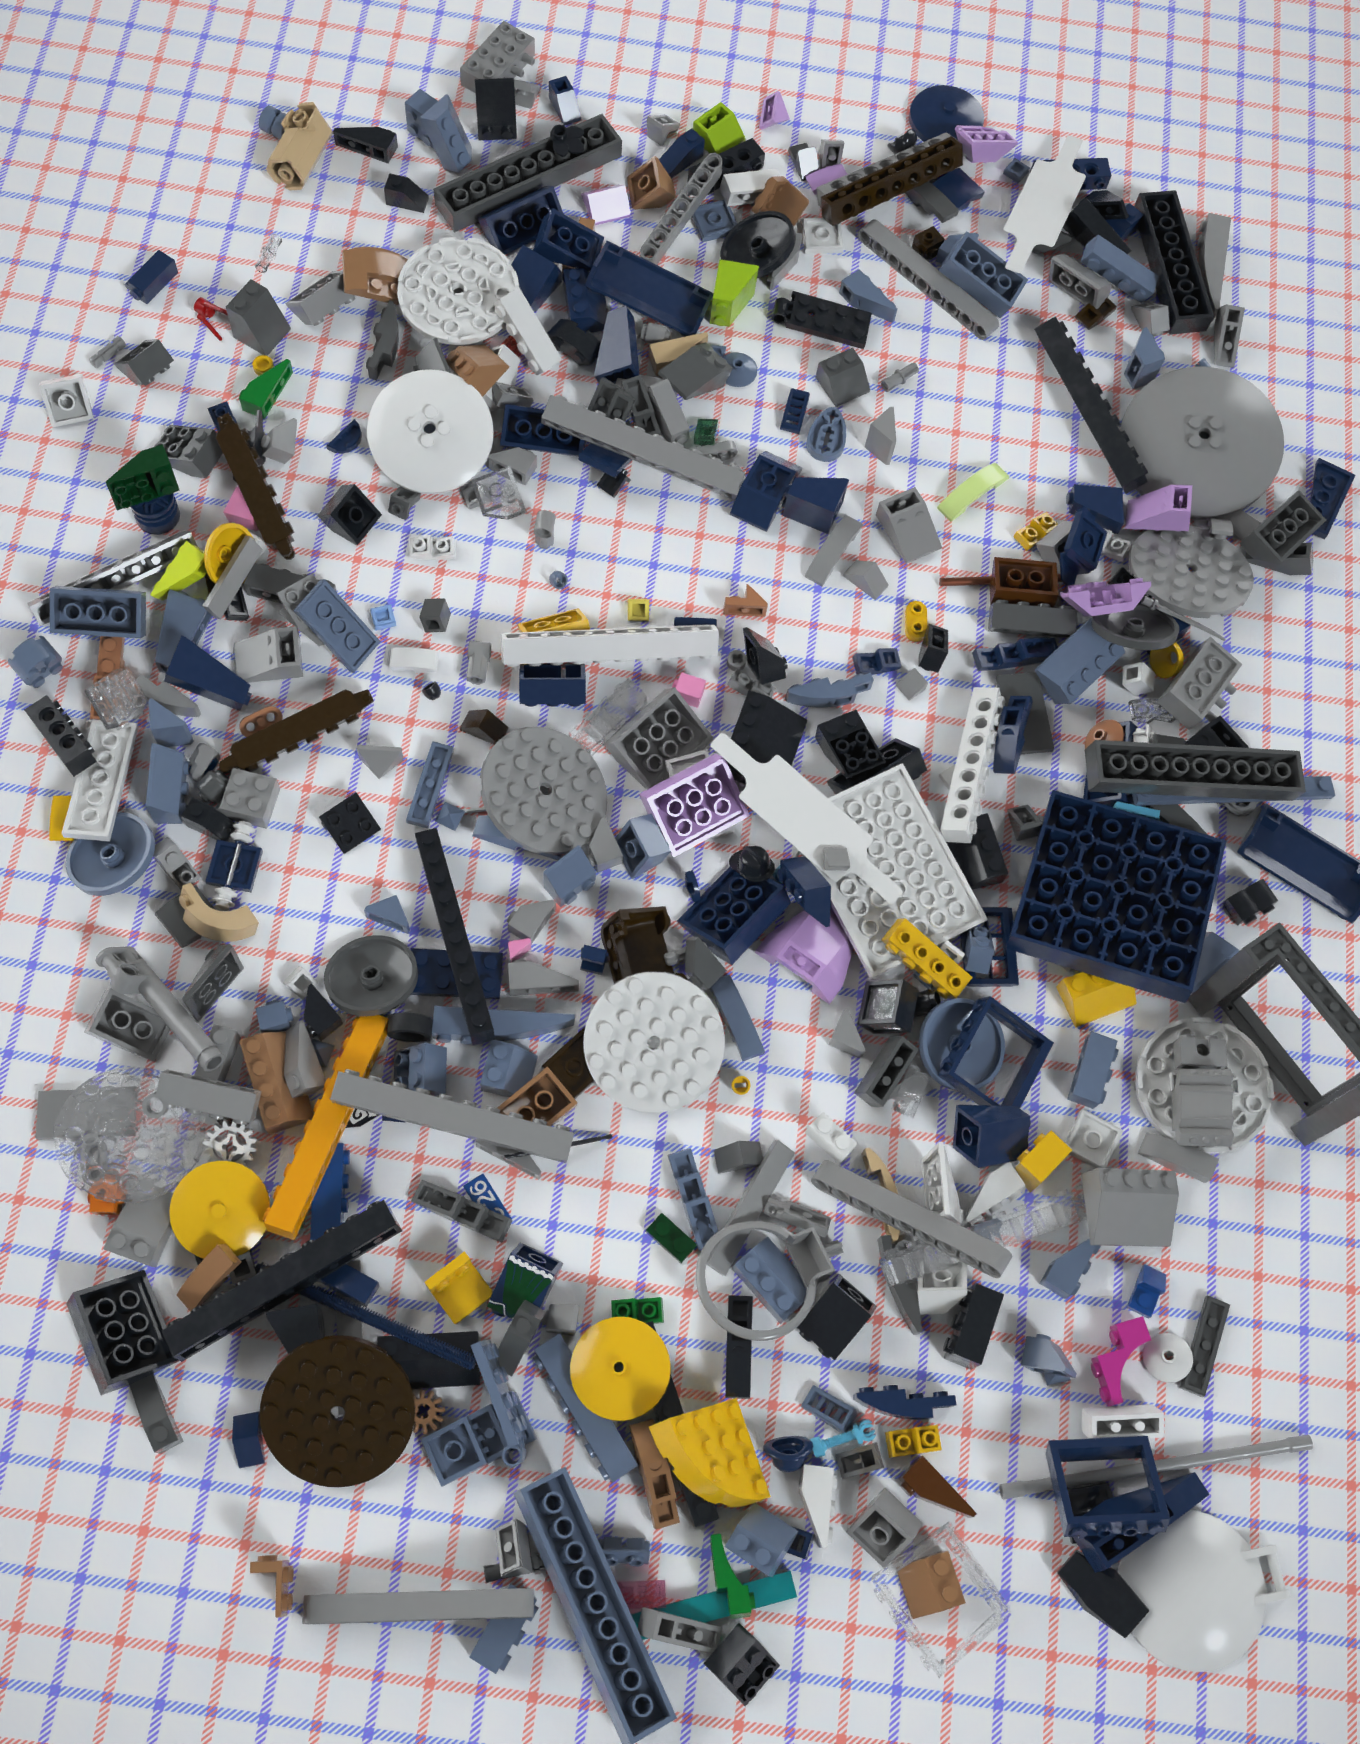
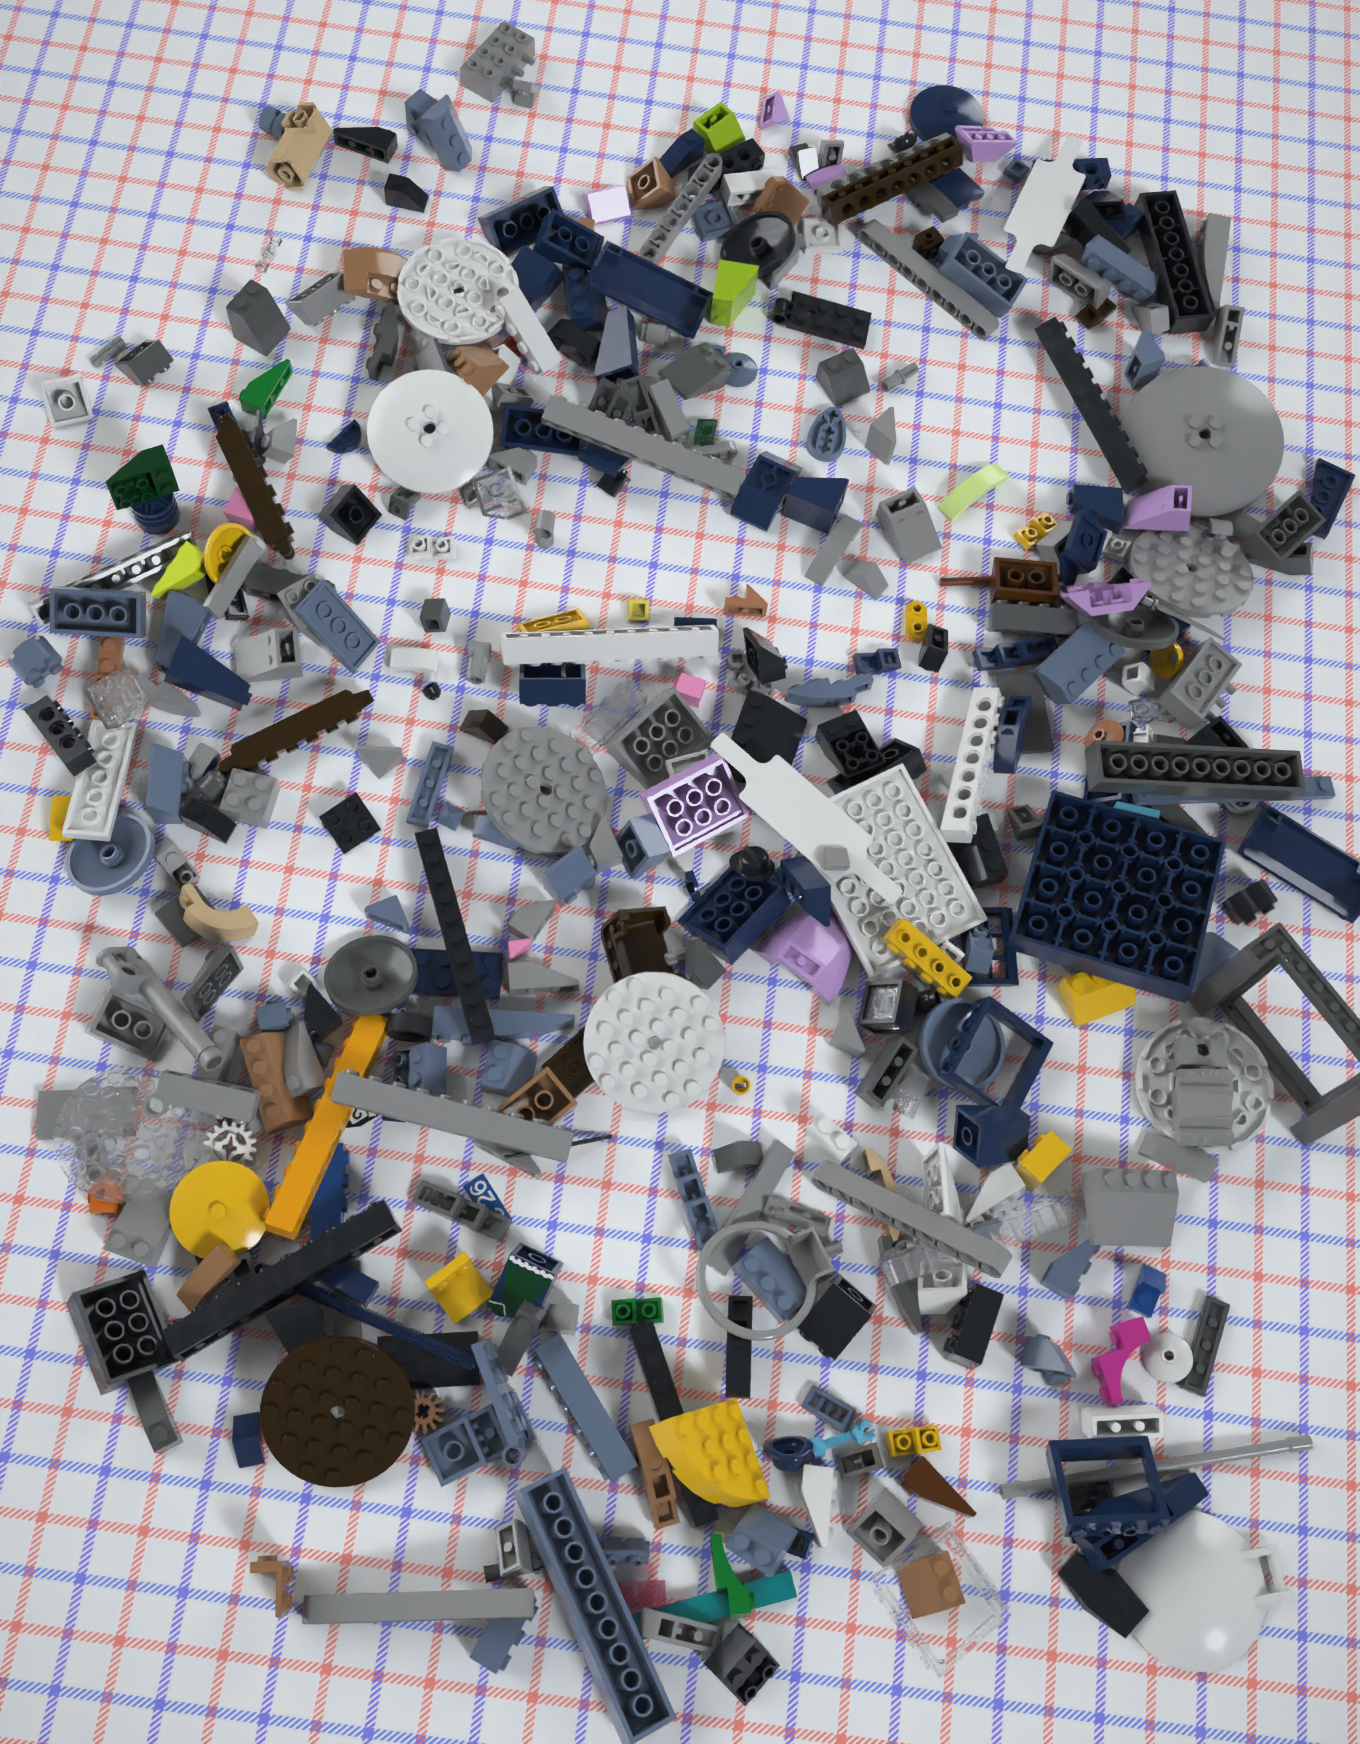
(152, 277): dark blue brick -> none
(167, 727): sand blue slope -> none
(191, 449): dark grey slope -> none
(207, 310): red plant -> none
(234, 865): dark blue plate -> none
(259, 720): nougat plate -> none
(262, 364): yellow tile -> none
(383, 617): light blue tile -> none
(496, 109): black slope -> none
(523, 172): dark grey brick -> none
(561, 576): sand blue hinge -> none
(564, 100): slope -> none
(567, 140): black plate -> none
(593, 959): dark blue piece -> none
(639, 1384): yellow dish -> none
(659, 126): light grey slope -> none
(665, 352): tan slope -> none
(671, 1238): dark green plate -> none
(737, 1018): sand blue slope -> none
(799, 399): dark blue slope -> none
(864, 295): sand blue slope -> none
(895, 1404): dark blue slope -> none
(912, 684): light grey slope -> none
(1093, 1070): sand blue brick -> none
(1093, 1139): white tile -> none

